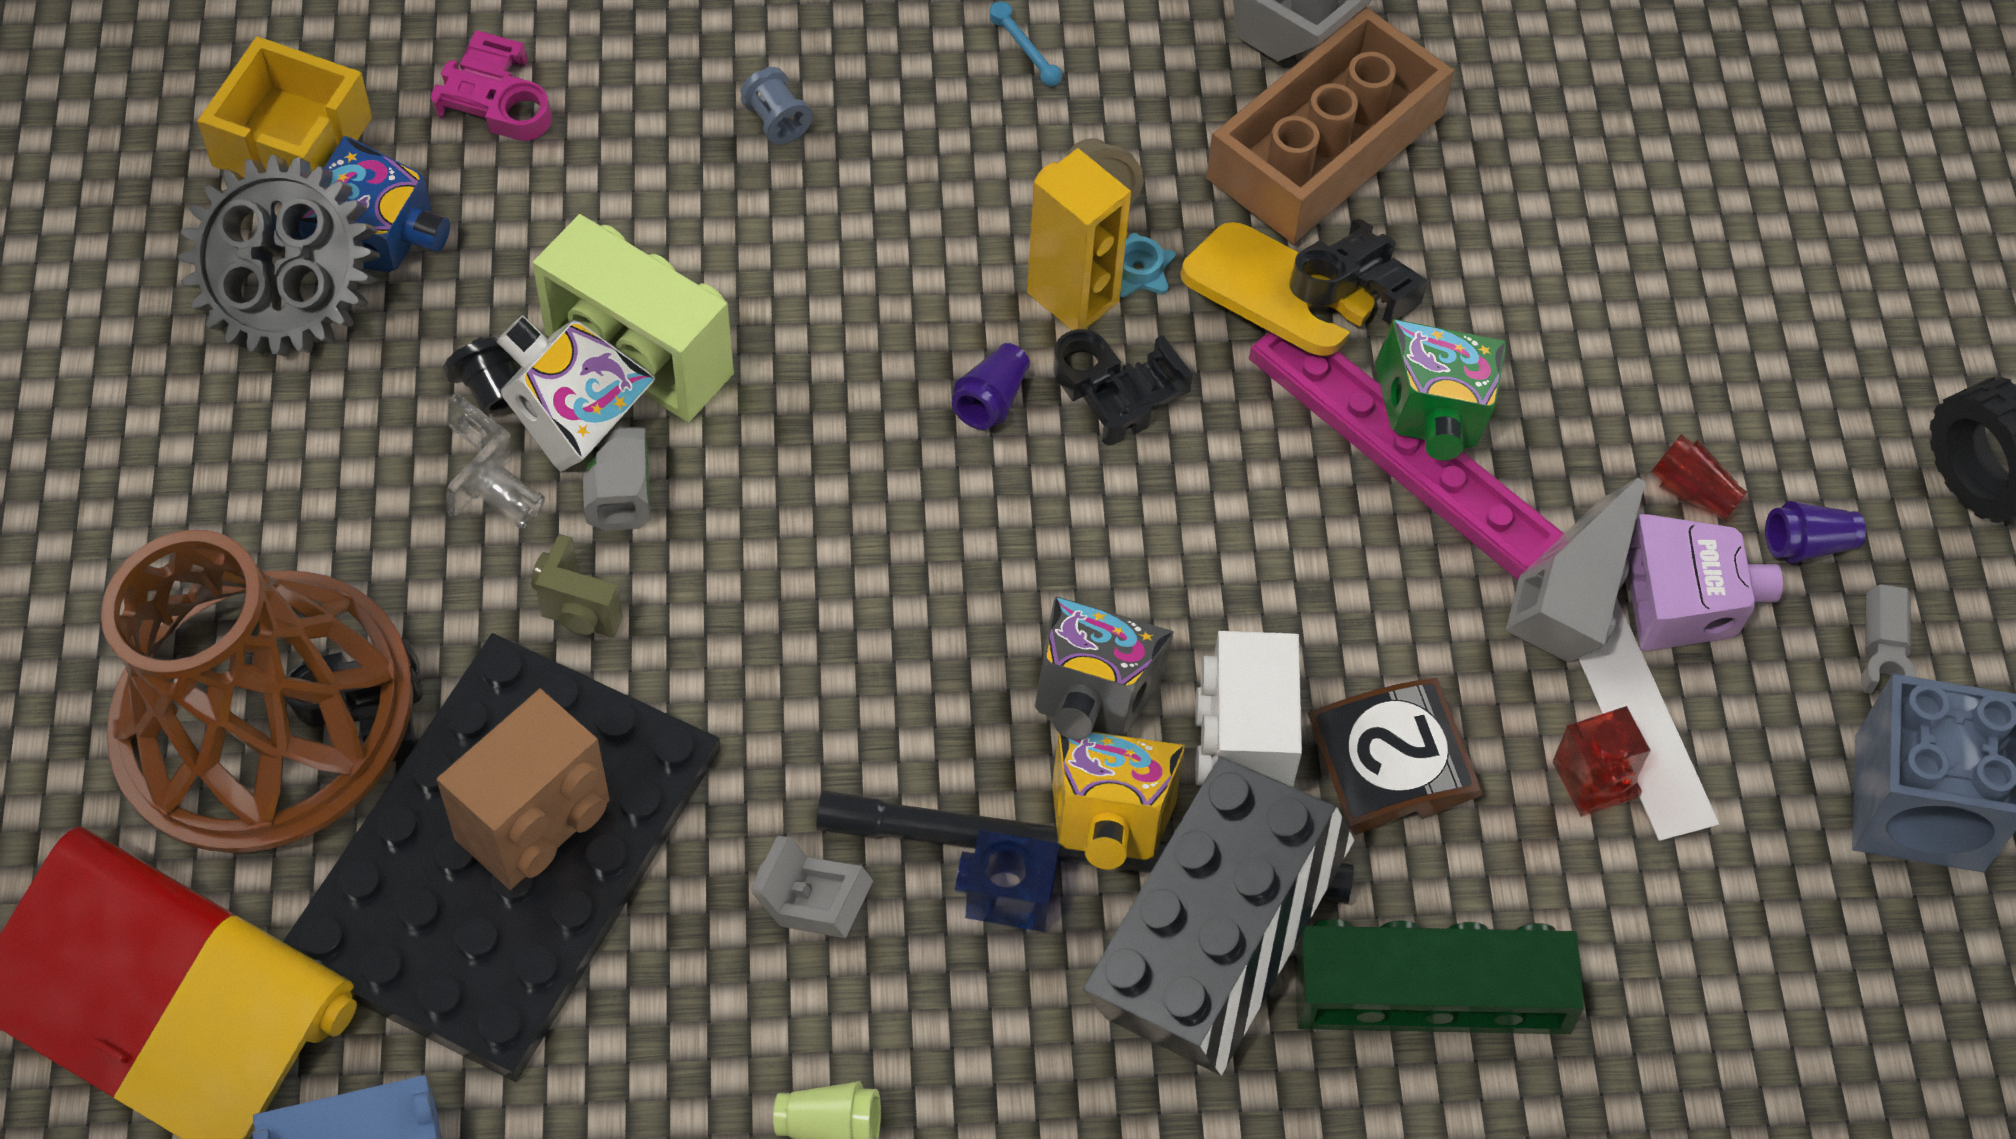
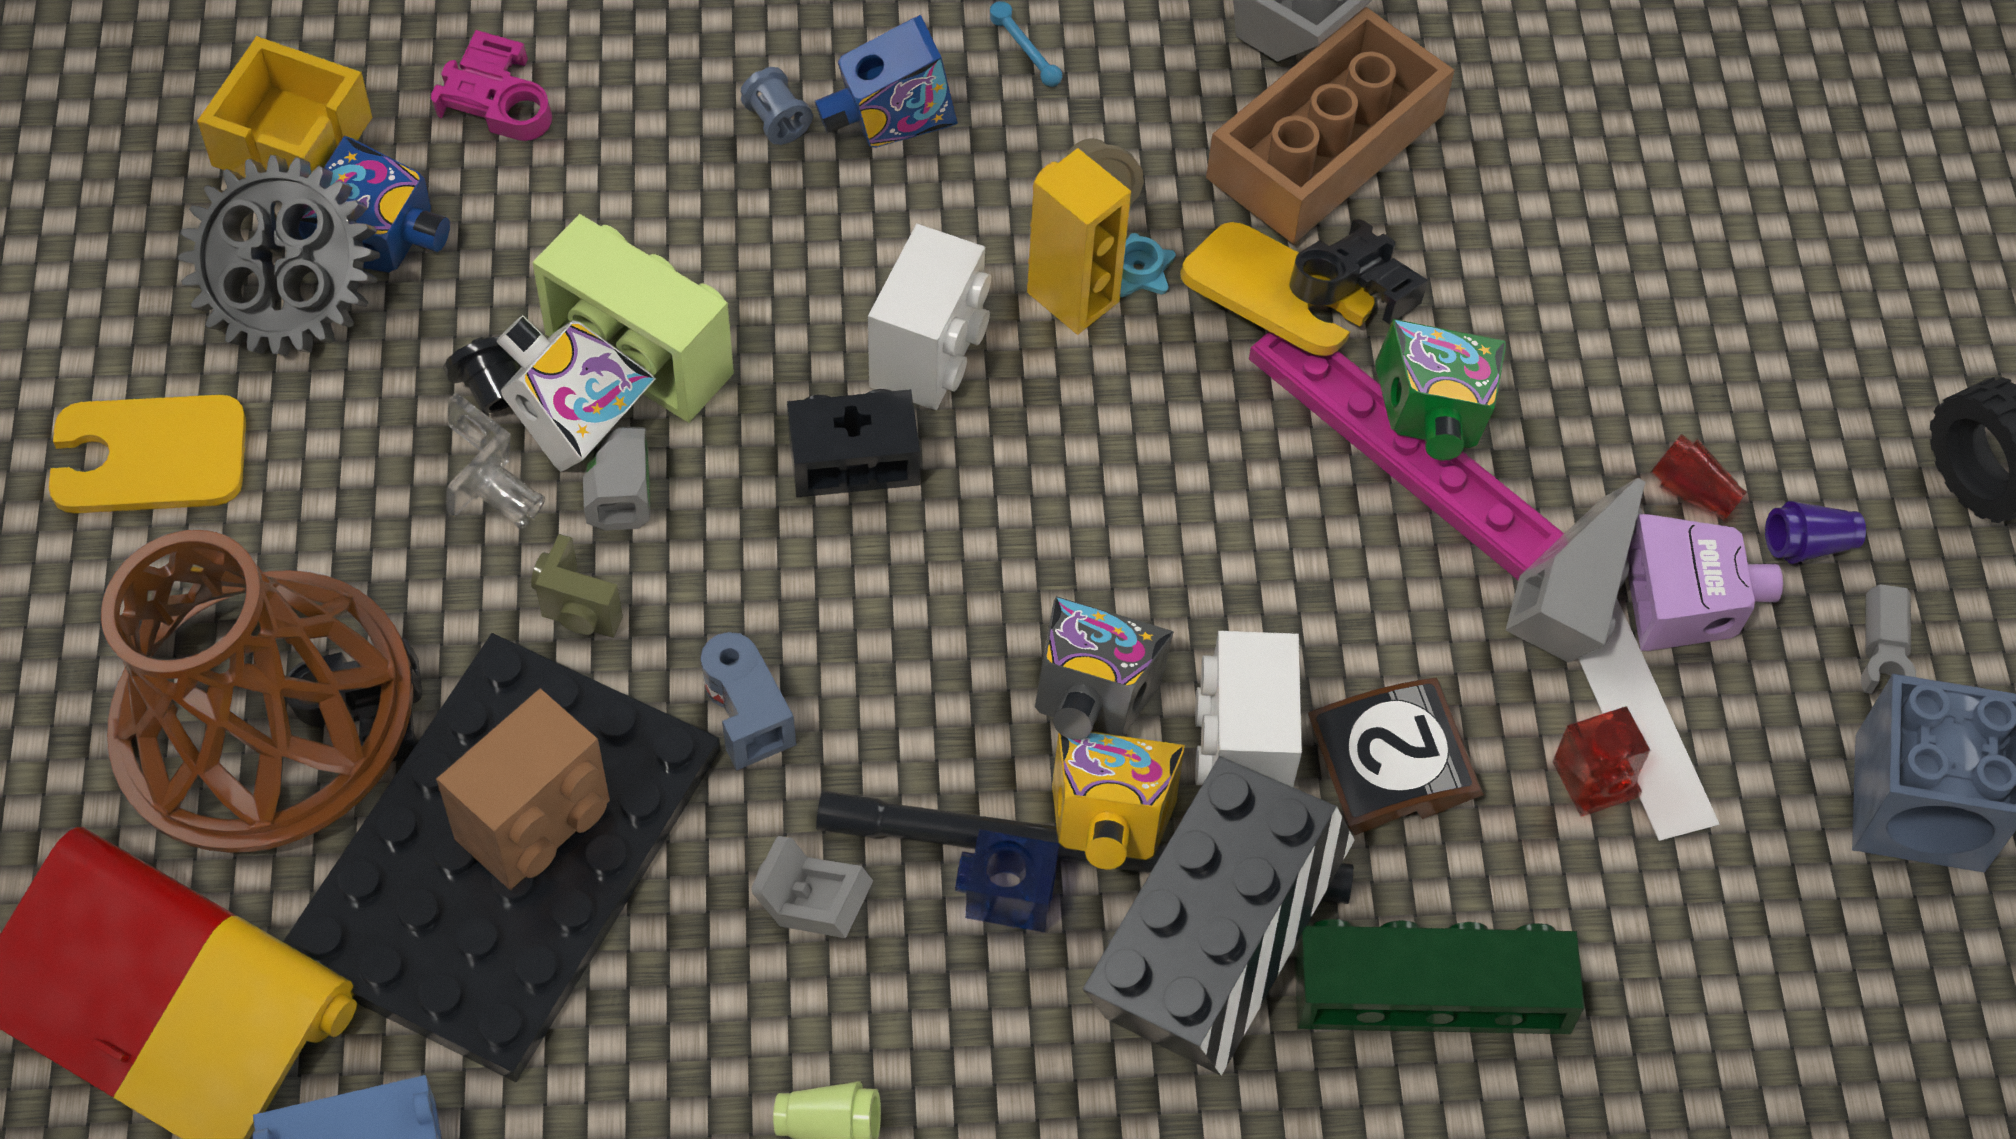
(158, 456): none -> yellow piece
(743, 685): none -> sand blue leg
(853, 442): none -> black brick
(891, 87): none -> blue torso
(928, 316): none -> white brick
(990, 387): dark purple cone -> none
(1125, 395): black piece -> none

